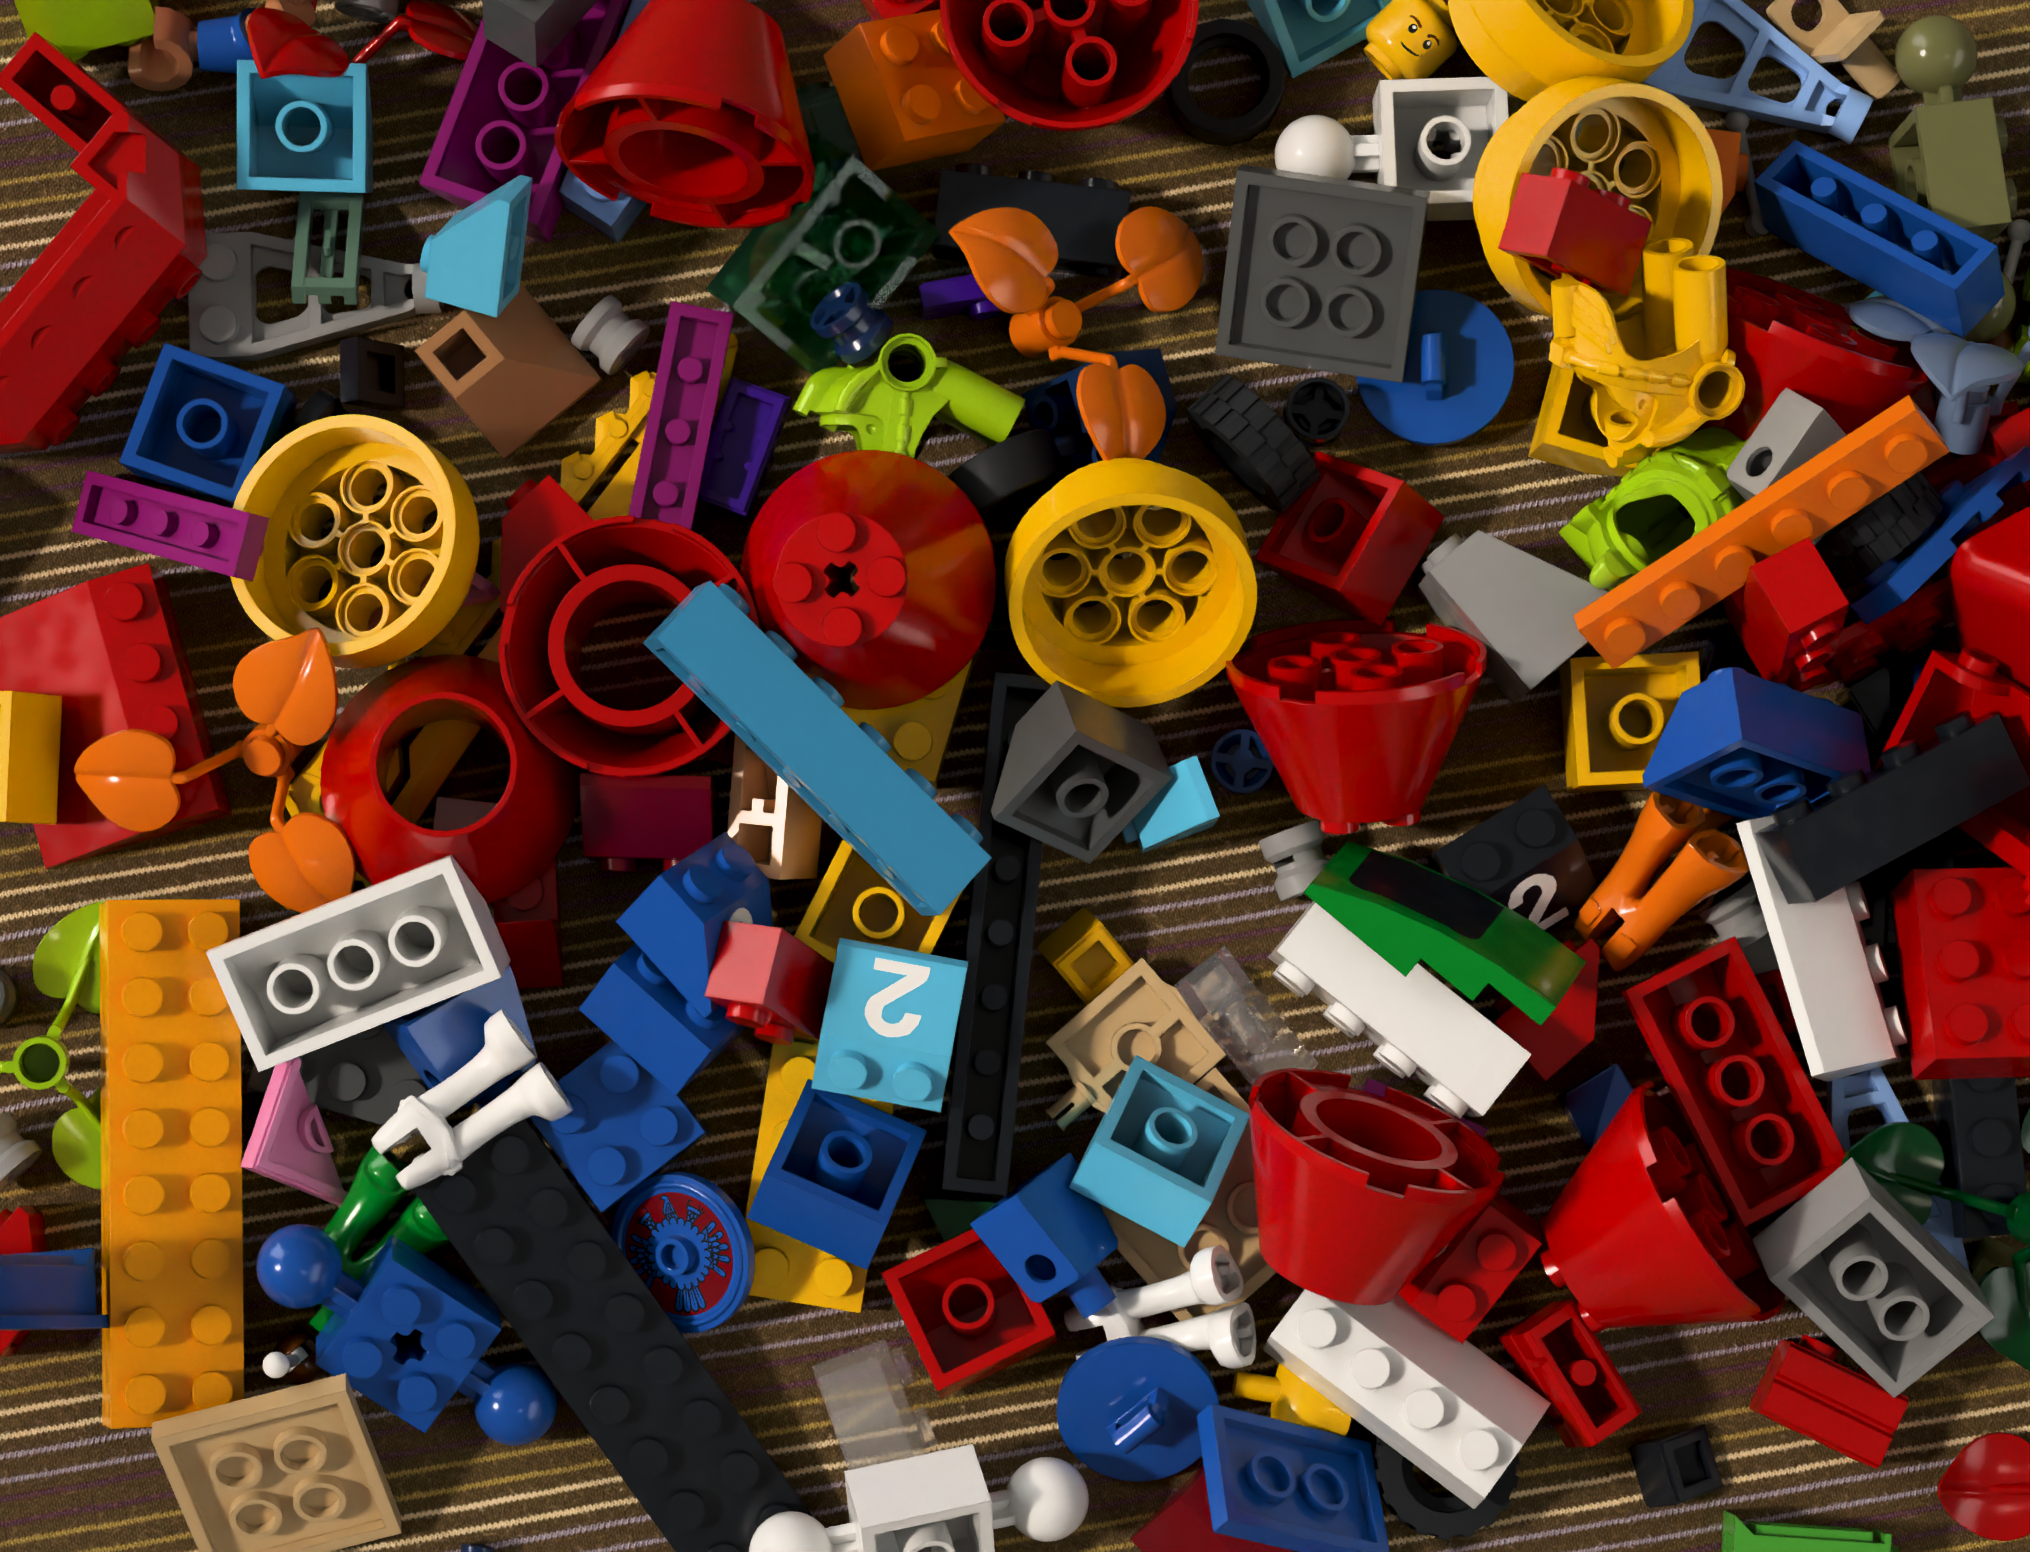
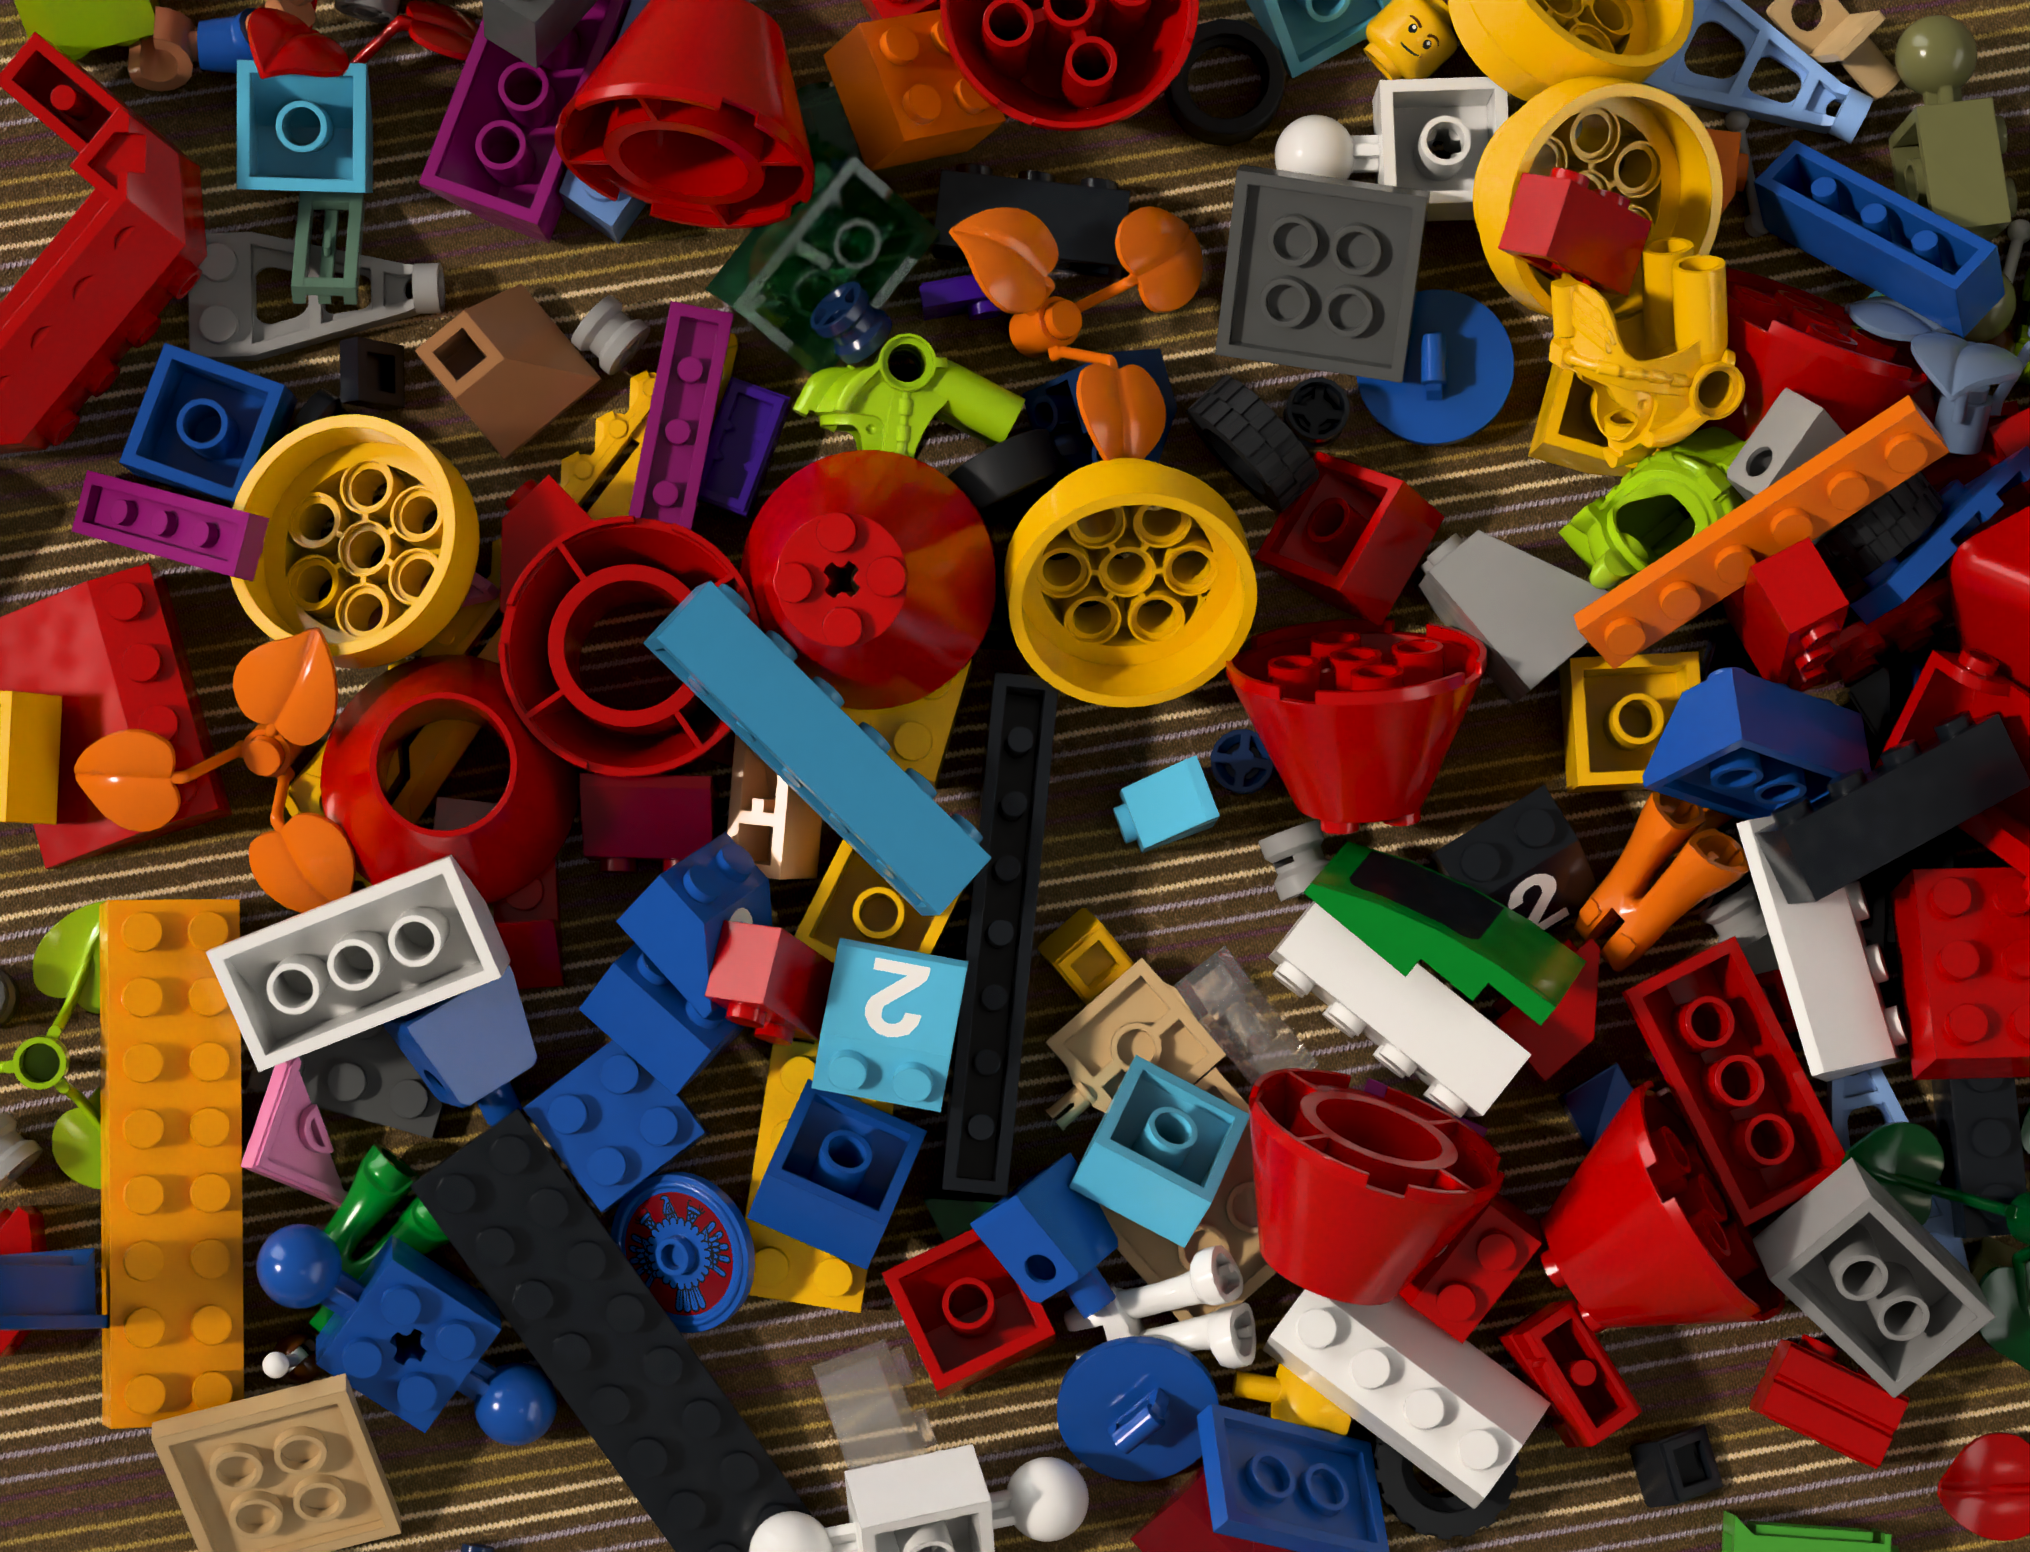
(480, 251): medium azure slope -> none
(531, 1095): white piece -> none
(1077, 772): dark grey slope -> none

